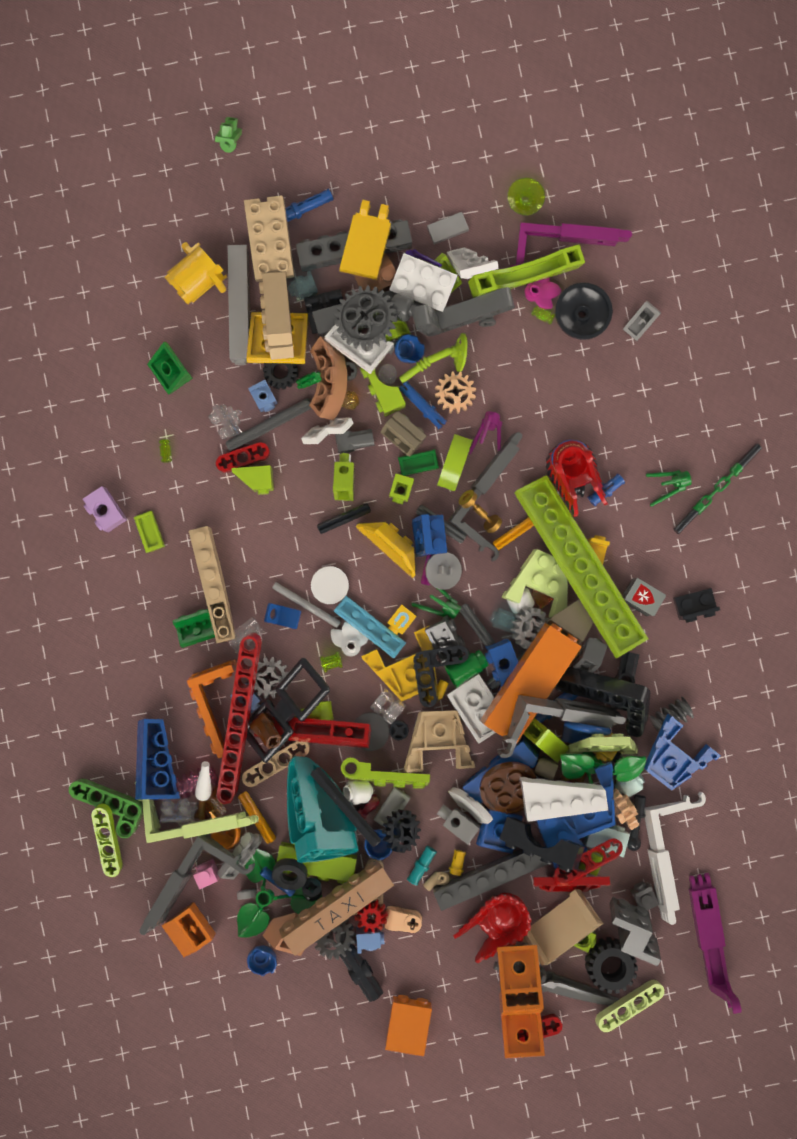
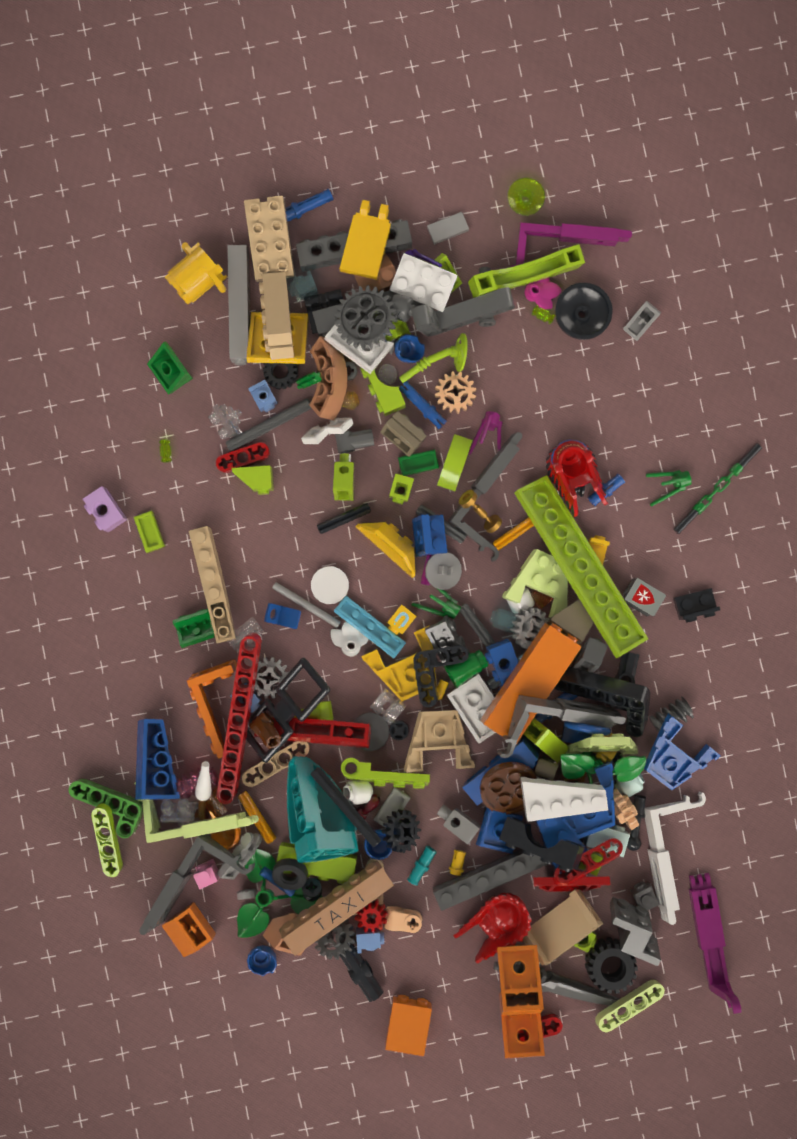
(228, 134): bright green hips -> none
(331, 662): clear neon green bush -> none
(437, 878): tan arm -> none
(469, 264): white wing -> none
(470, 805): white tile -> none

